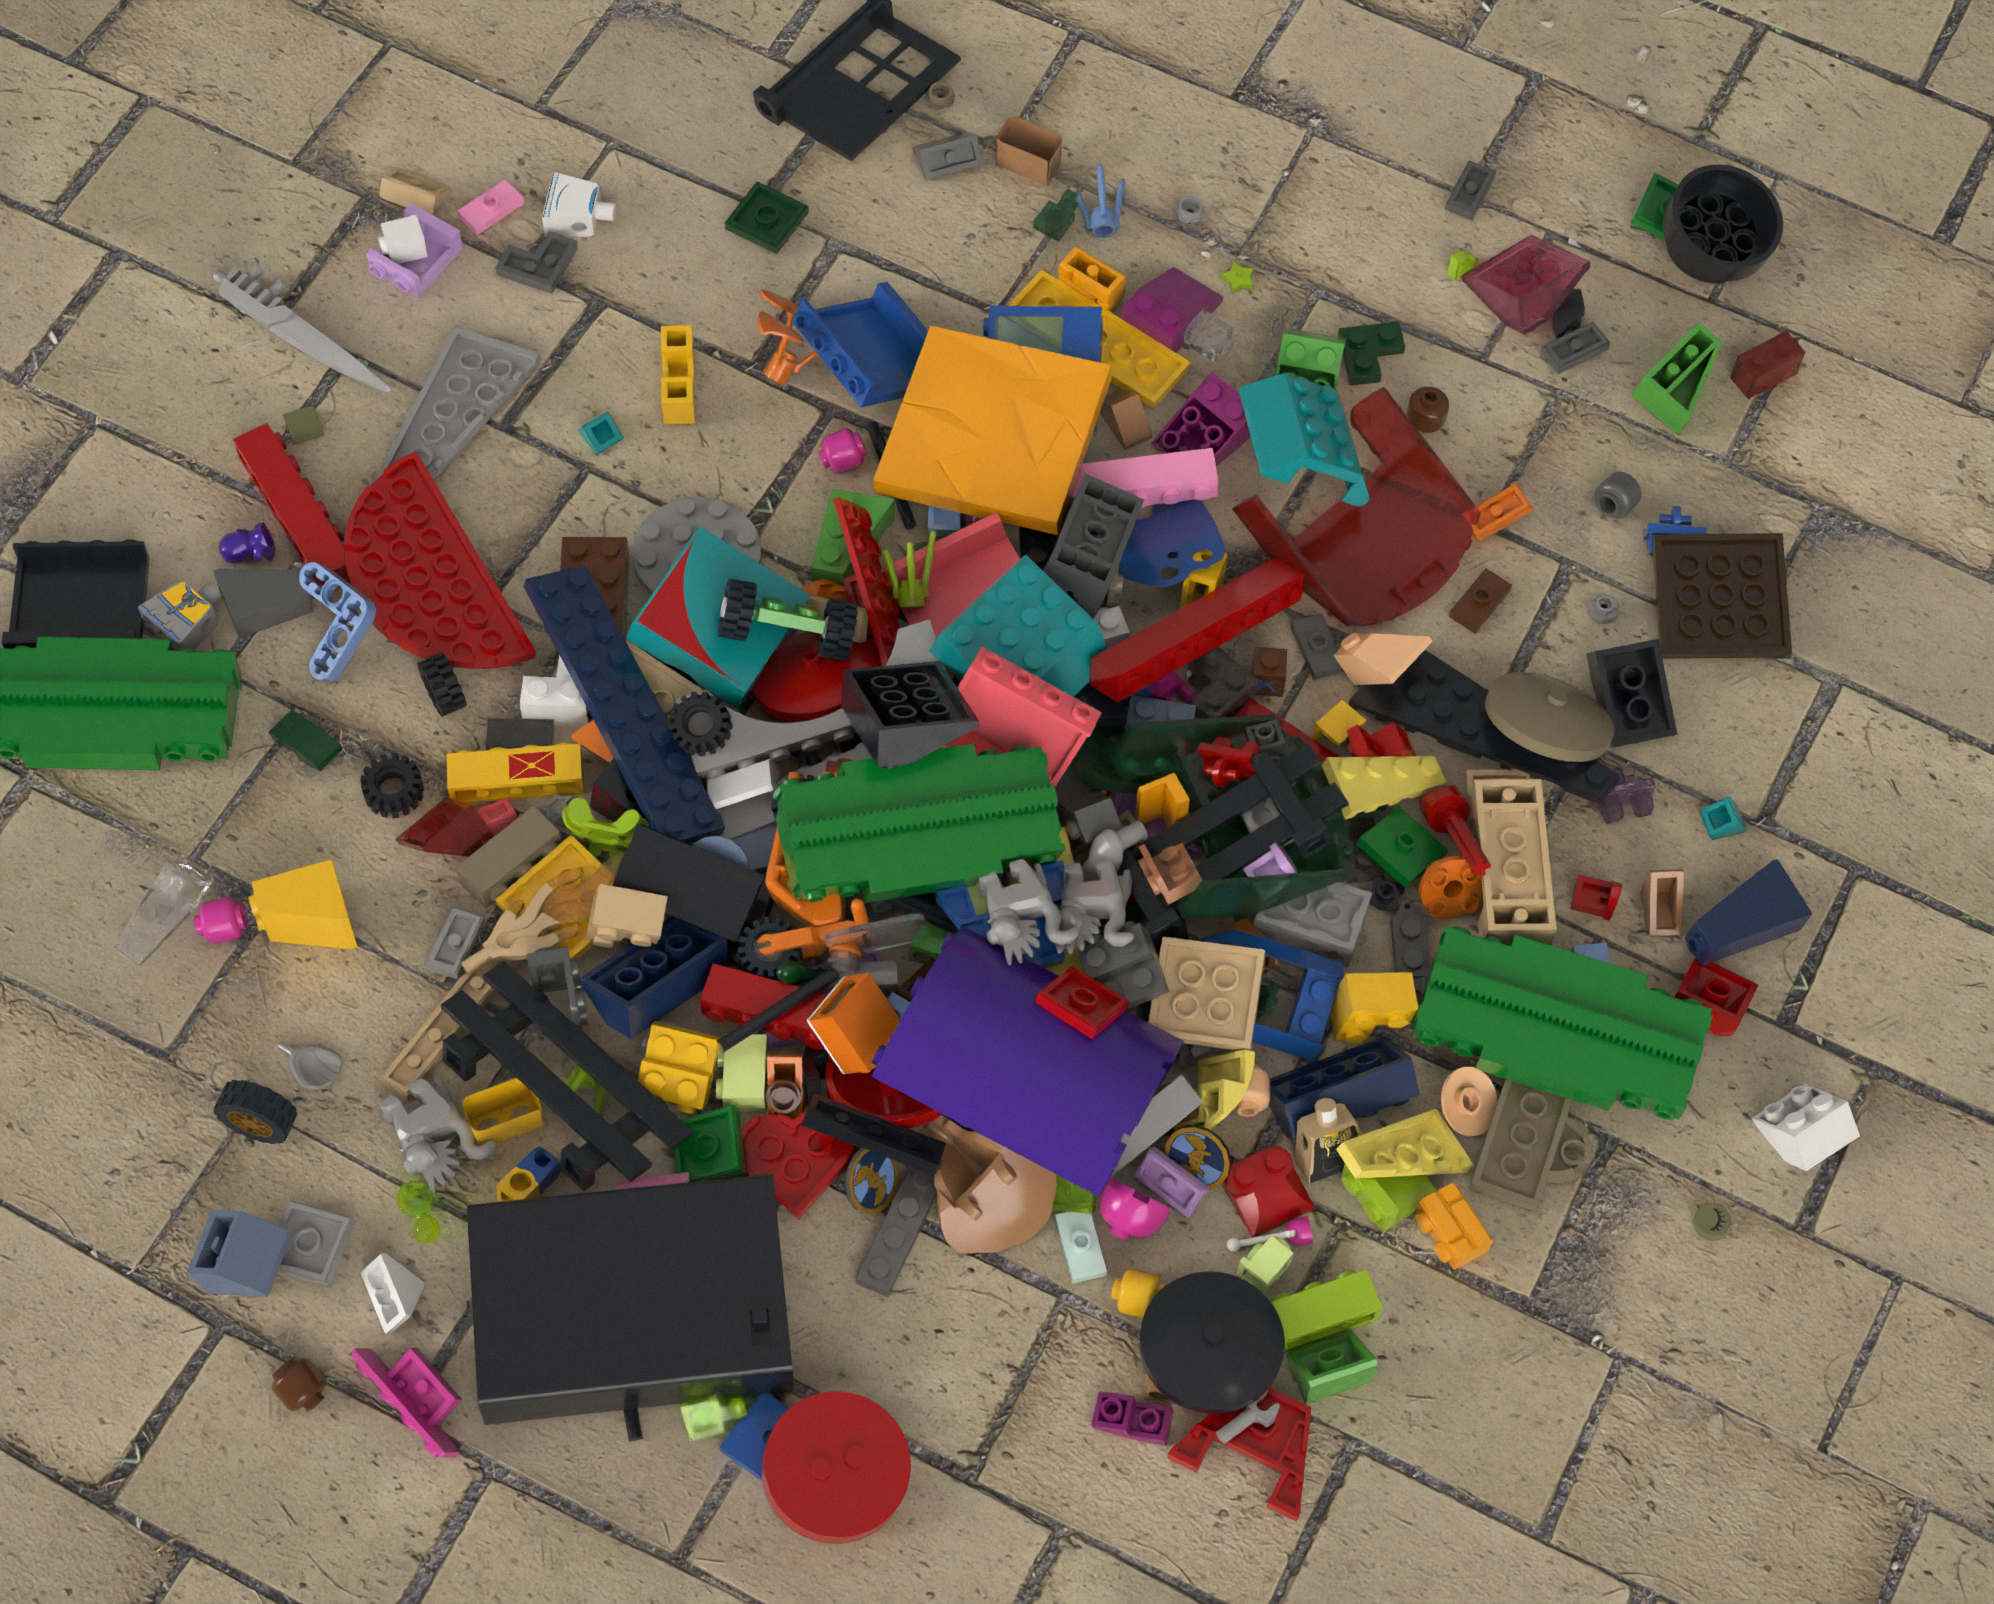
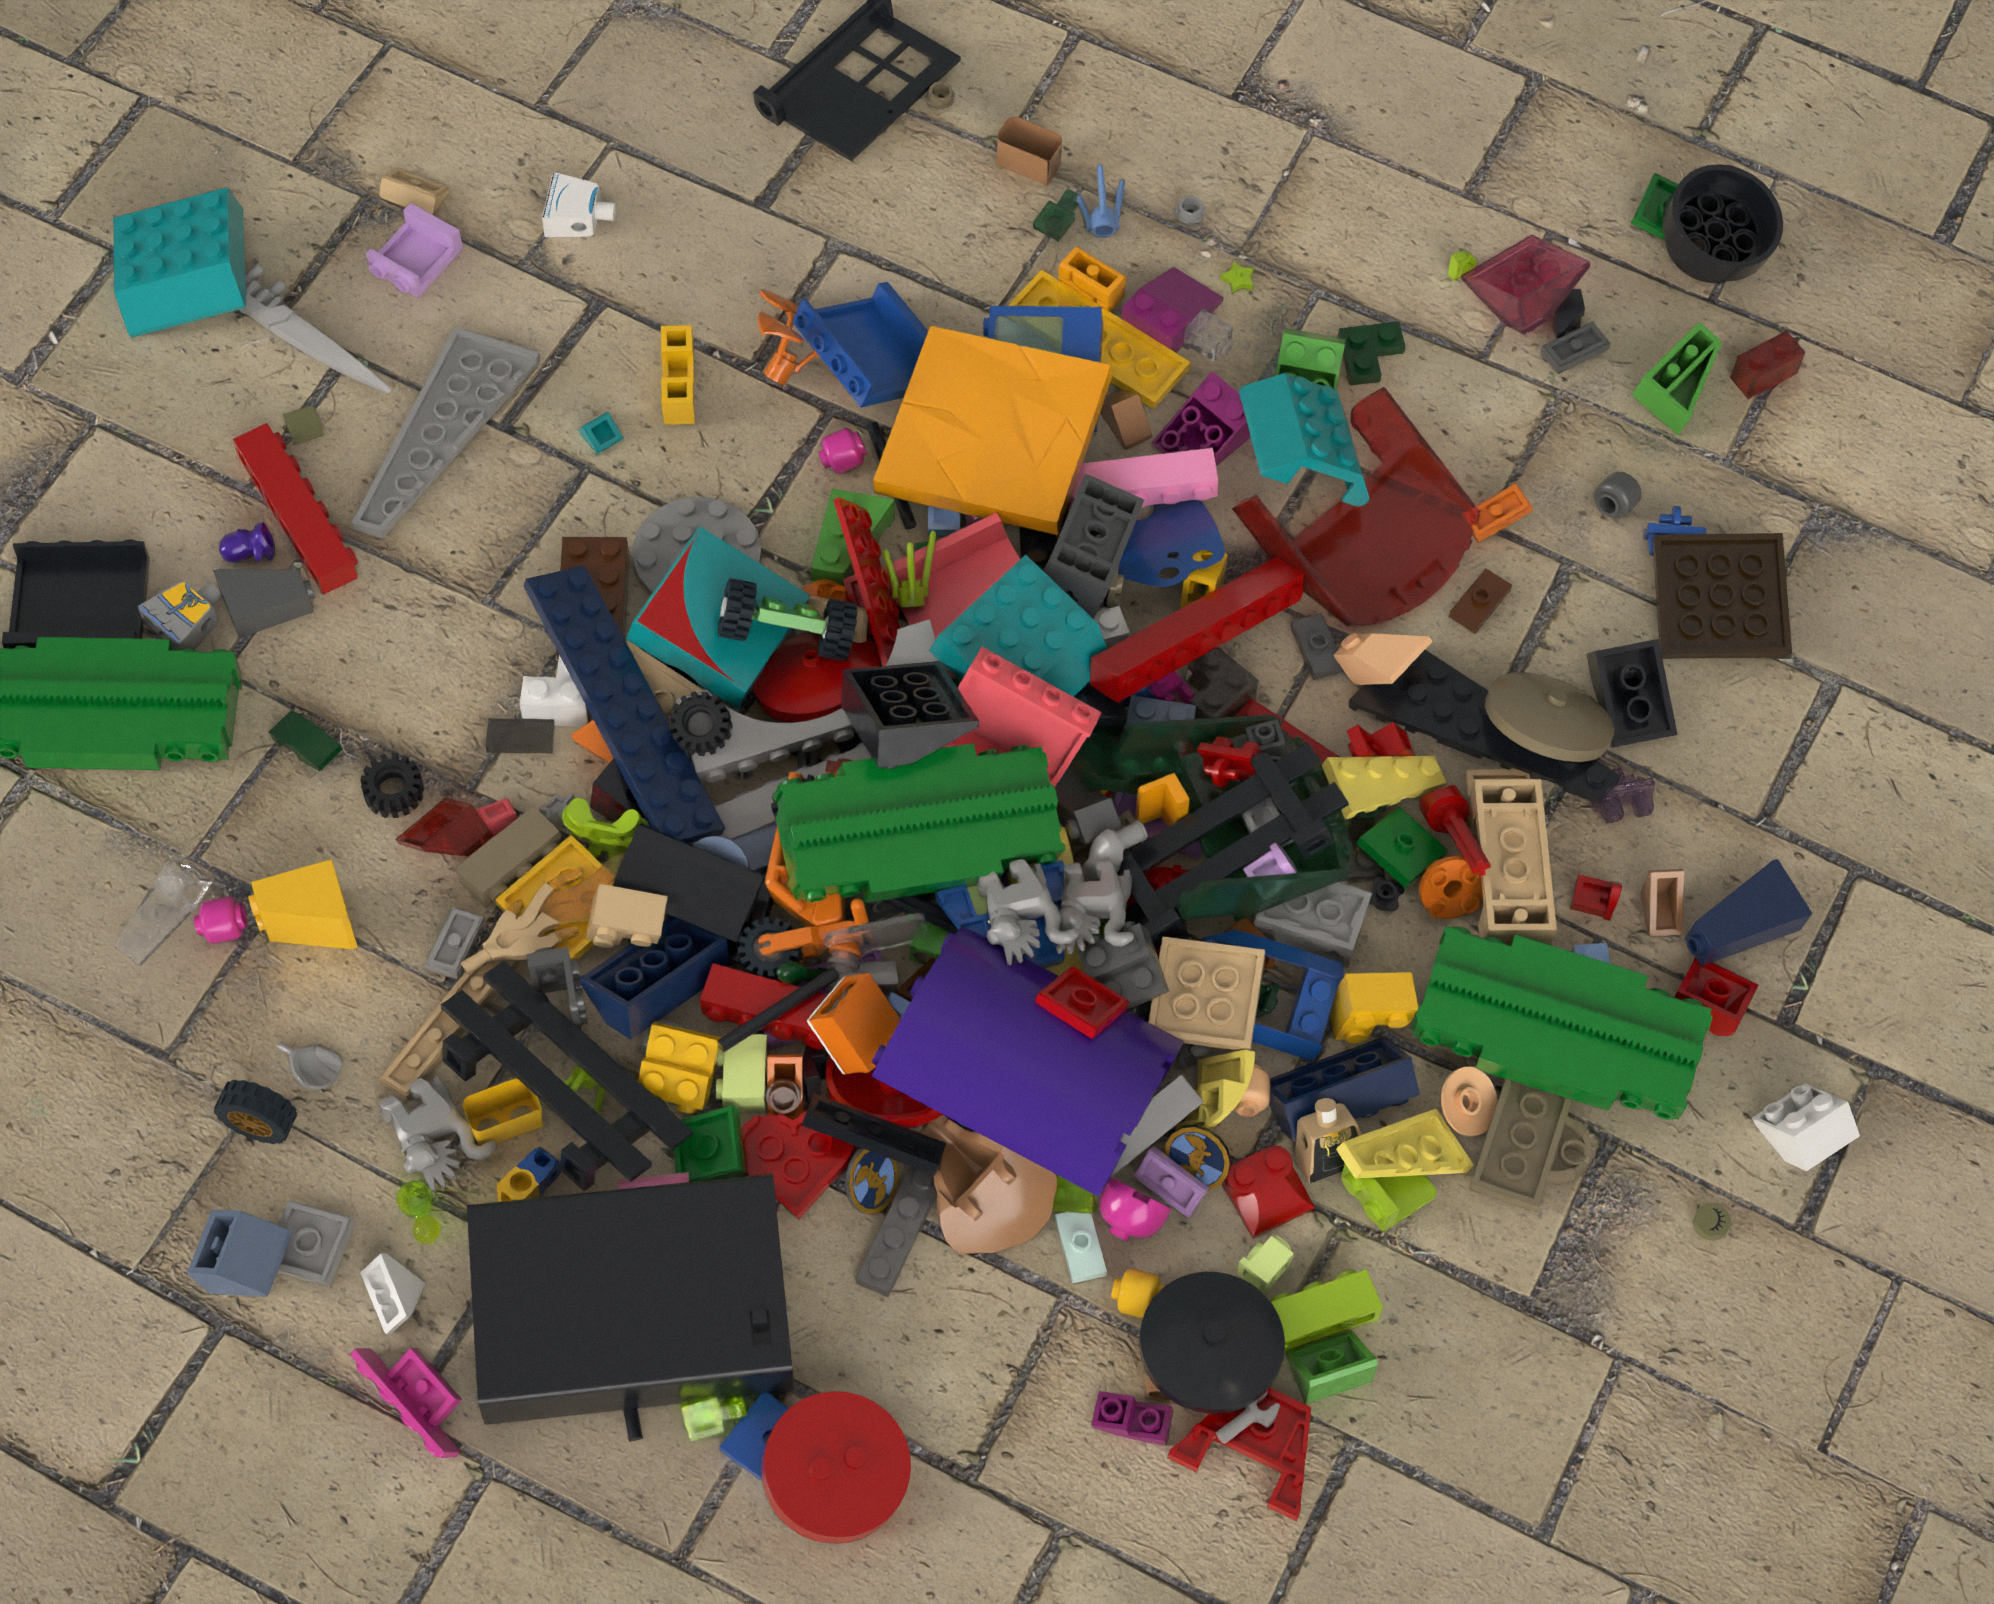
(180, 262): none -> teal slope
(299, 1384): reddish brown head -> none
(345, 611): medium blue beam -> none
(403, 240): white brick -> none
(426, 575): red plate -> none
(441, 684): black tyre -> none
(490, 207): bright pink plate -> none
(515, 773): yellow brick -> none
(539, 269): dark grey plate -> none
(743, 783): white slope -> none
(766, 217): dark green plate -> none
(949, 154): dark grey panel -> none
(1170, 872): nougat bracket -> none
(1270, 668): reddish brown brick -> none
(1297, 1232): hinge -> none
(1337, 722): yellow panel -> none
(1411, 945): dark grey plate -> none
(1428, 409): reddish brown head -> none
(1452, 1226): light orange brick -> none
(1470, 190): dark grey plate -> none
(1600, 614): light grey plate -> none
(1723, 819): teal slope -> none

